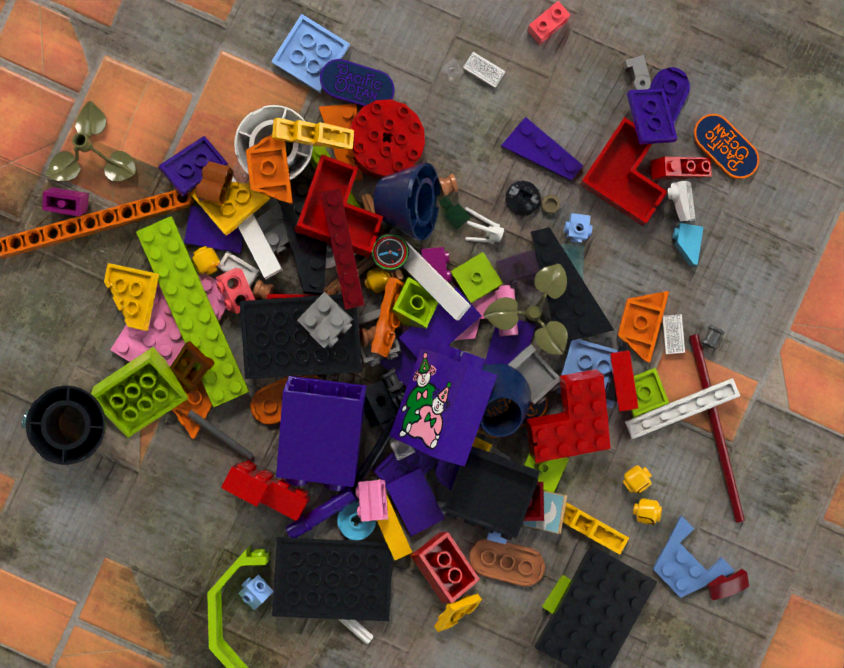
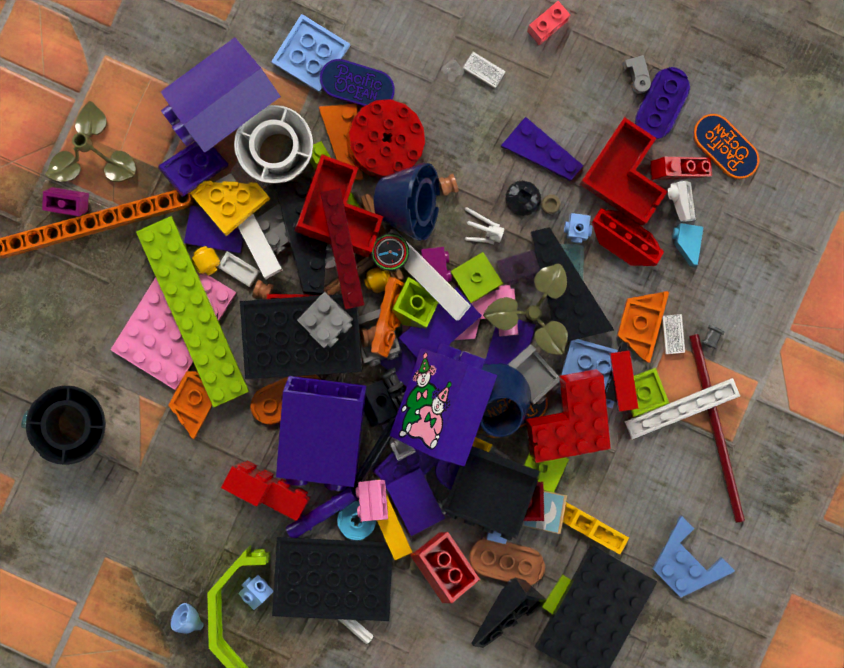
(132, 293): yellow plate -> none
(139, 392): lime slope -> none
(186, 362): reddish brown plate -> none
(186, 619): none -> light blue helmet
(214, 183): dark orange brick -> none
(217, 96): none -> dark purple brick
(220, 435): dark grey bar -> none
(239, 287): coral brick -> none
(269, 169): orange wing -> none
(313, 134): yellow slope -> none
(456, 215): clear green plate -> none
(456, 611): yellow plate -> none
(513, 602): none -> black wedge
(626, 239): none -> red wedge
(637, 479): yellow head -> none
(647, 511): yellow head -> none
(651, 116): dark purple tile -> none
(725, 587): dark red slope -> none

